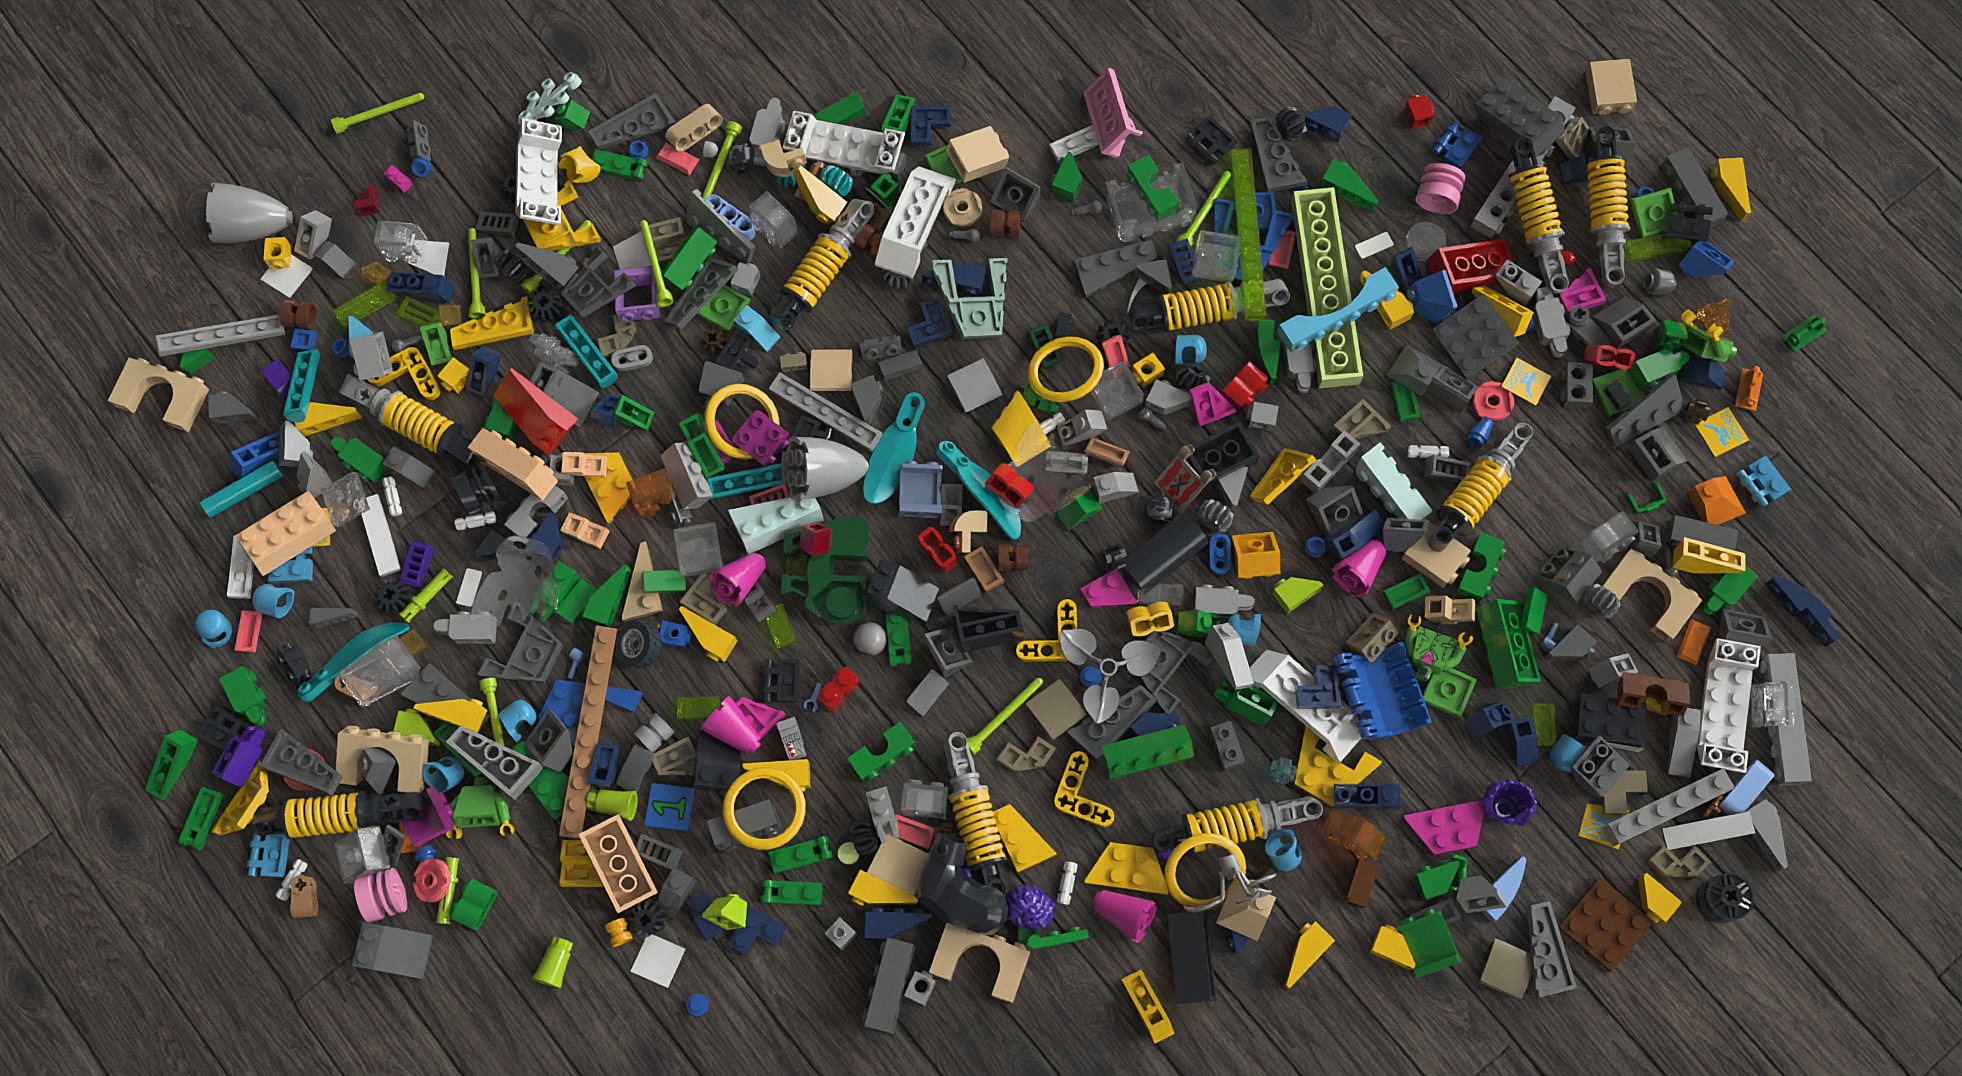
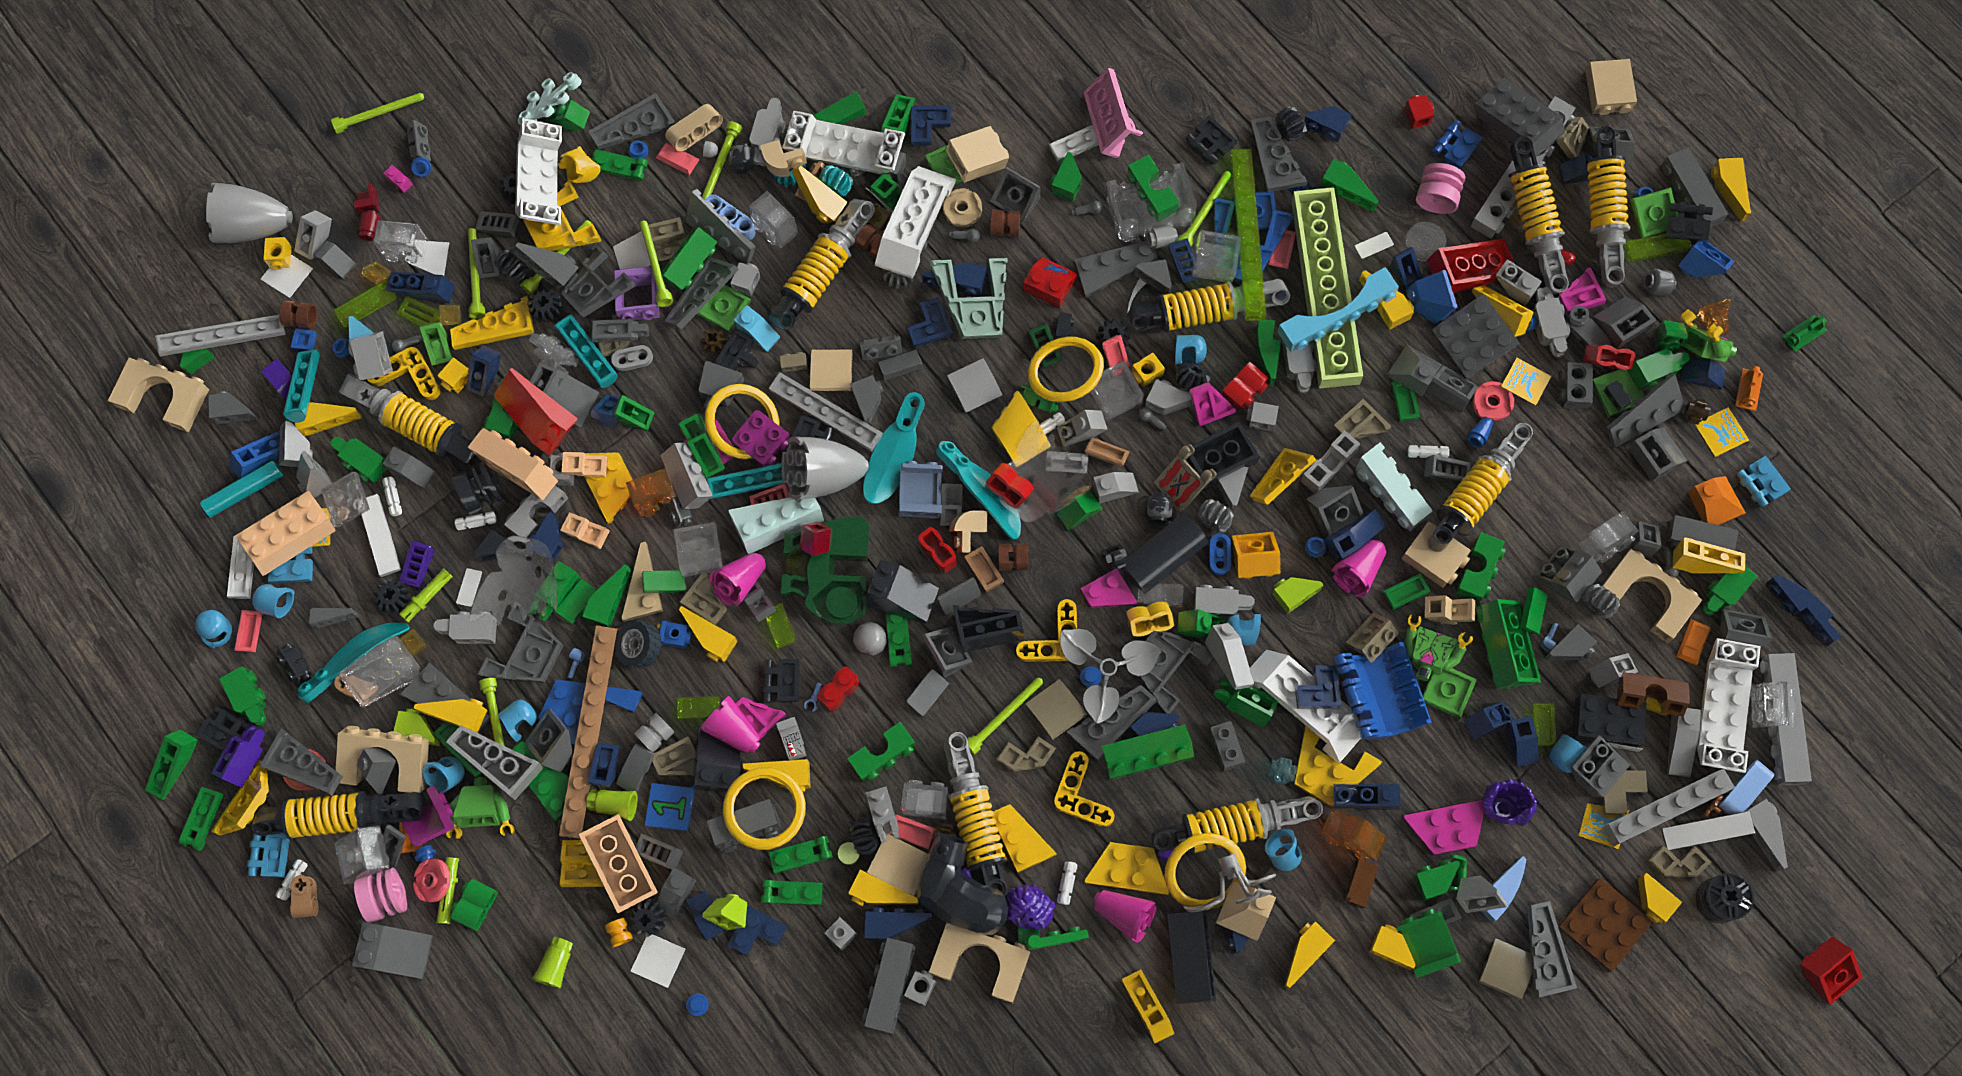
(368, 225): none -> dark red brick
(618, 330): none -> dark grey hinge
(1049, 281): none -> red slope
(1161, 236): none -> light grey brick
(1403, 533): dark grey slope -> none
(1651, 506): green piece -> none
(1831, 969): none -> red slope

